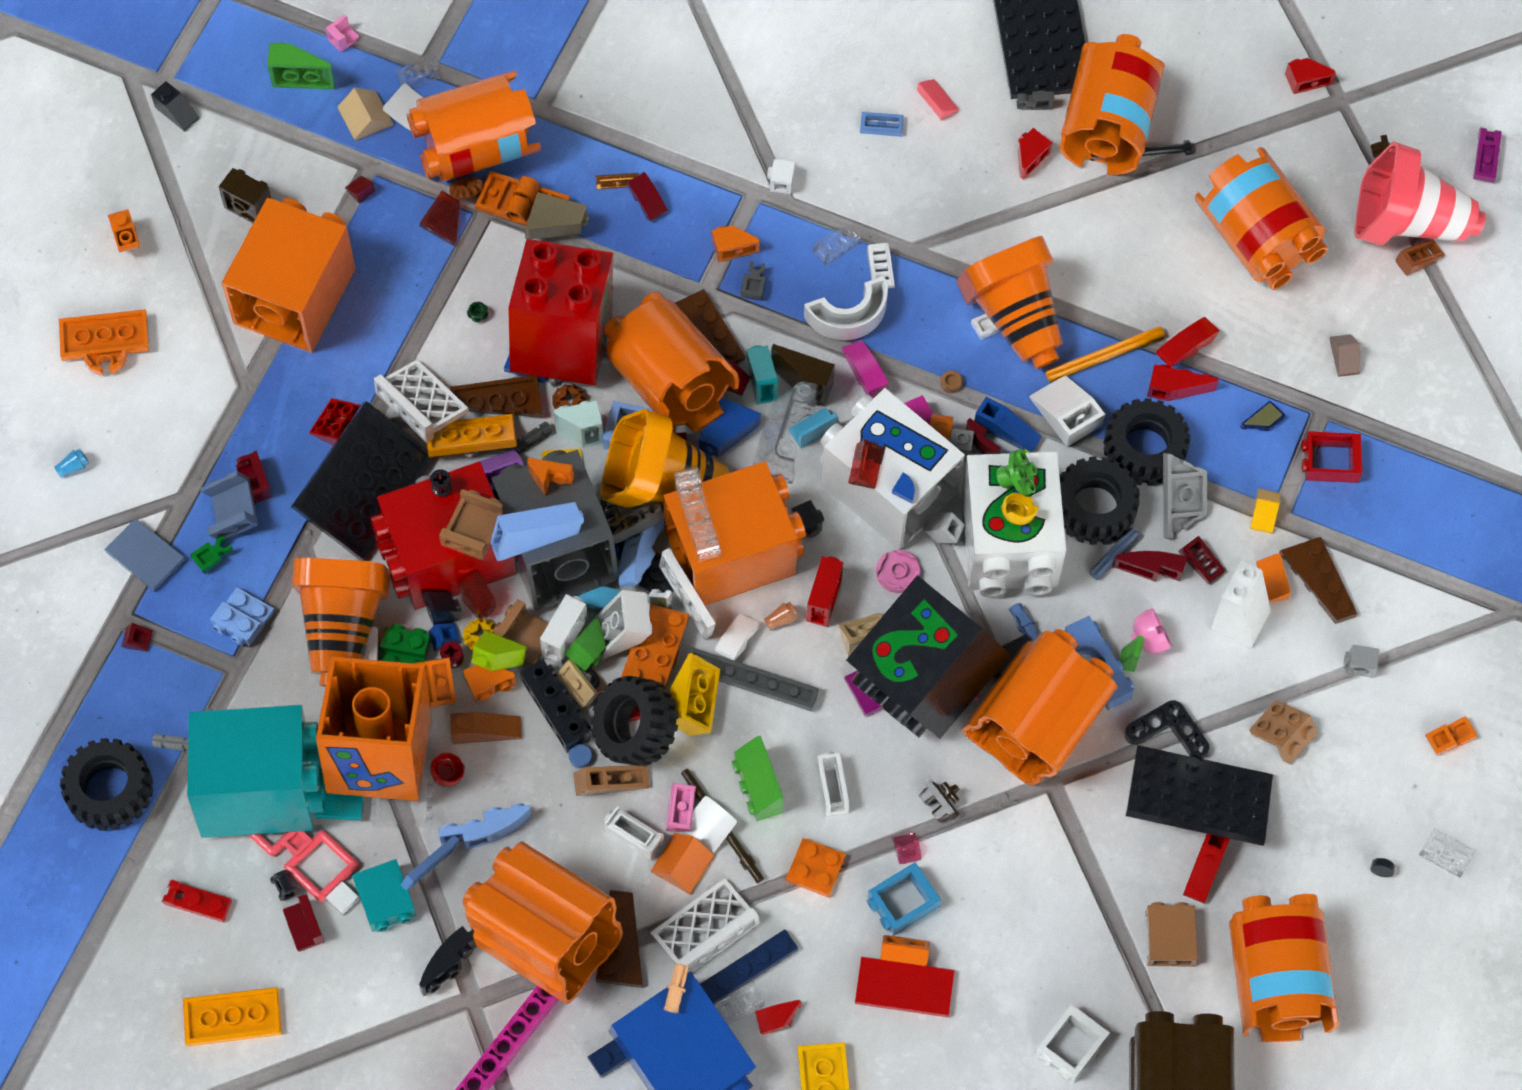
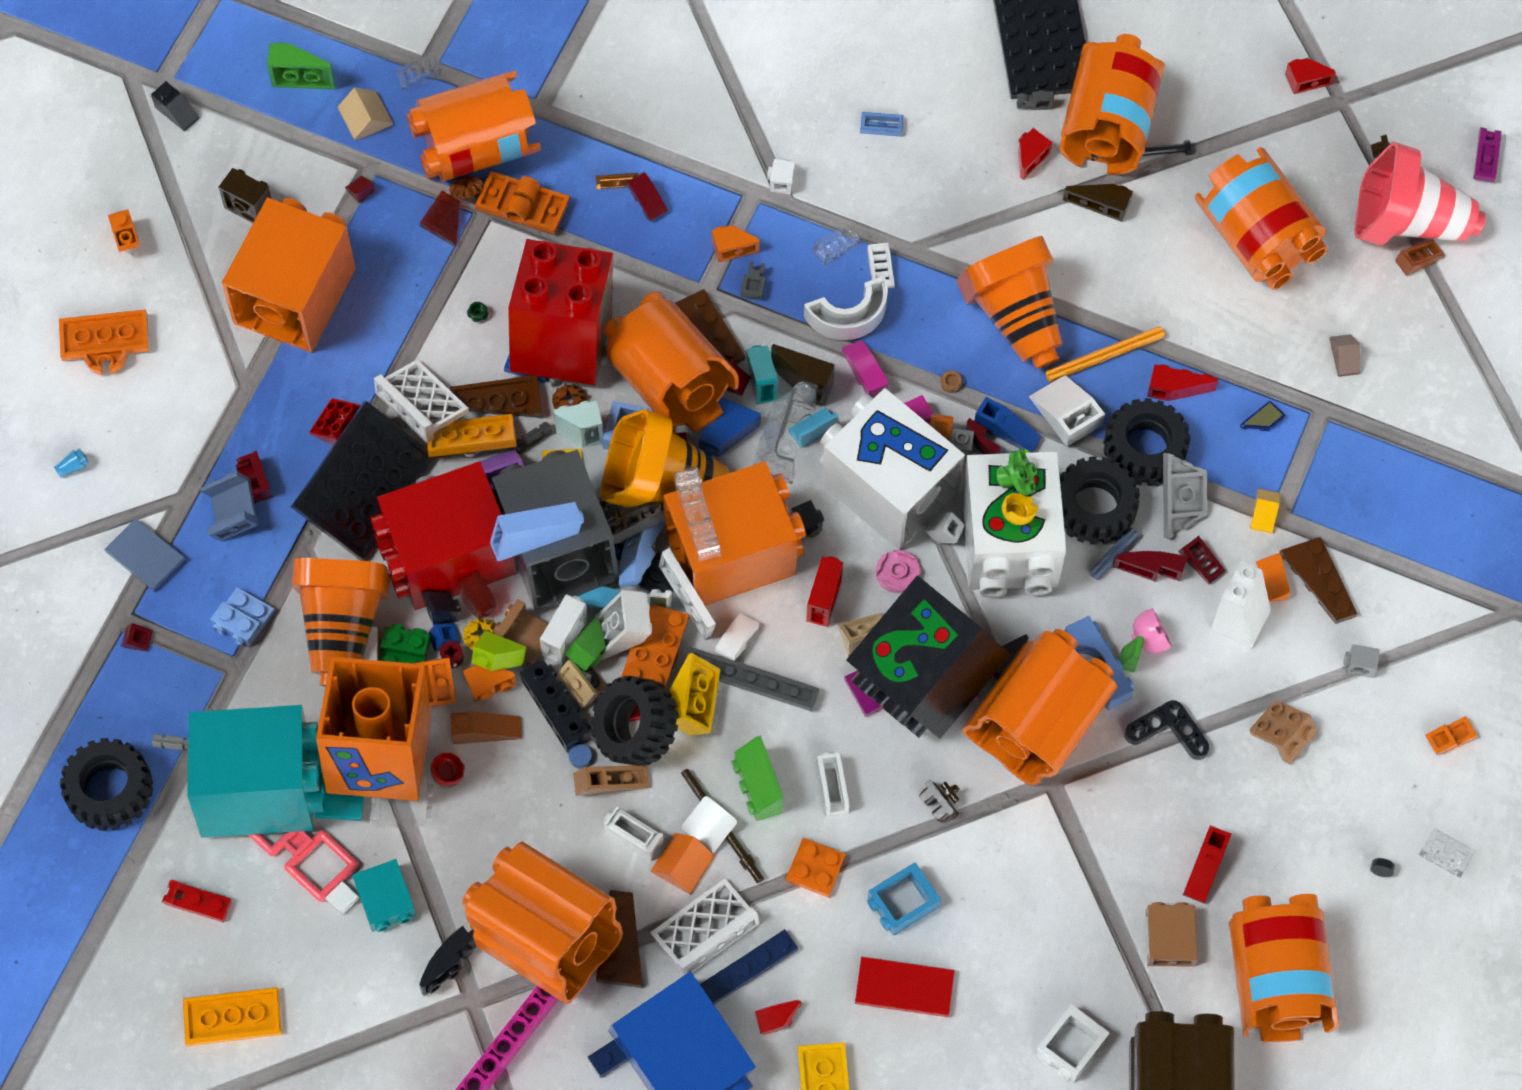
(209, 556): green plate -> none
(284, 885): black bush -> none
(303, 924): dark red panel -> none
(341, 34): bright pink panel -> none
(400, 103): white sticker -> none
(430, 863): medium blue tile -> none
(435, 480): black bush -> none
(472, 524): medium nougat panel -> none
(496, 825): light blue slope -> none
(546, 471): orange slope -> none
(555, 217): dark tan slope -> none
(676, 988): light nougat axle -> none
(680, 807): bright pink slope -> none
(742, 1012): clear slope -> none
(781, 616): nougat cone -> none
(866, 464): clear red slope -> none
(904, 488): blue tile -> none
(905, 950): orange slope -> none
(907, 848): clear pink slope -> none
(937, 98): coral slope -> none
(984, 326): white tile -> none
(1024, 623): medium blue pin -> none
(1101, 198): none -> dark brown slope
(1188, 342): red slope -> none
(1200, 795): black plate -> none
(1330, 439): red window -> none

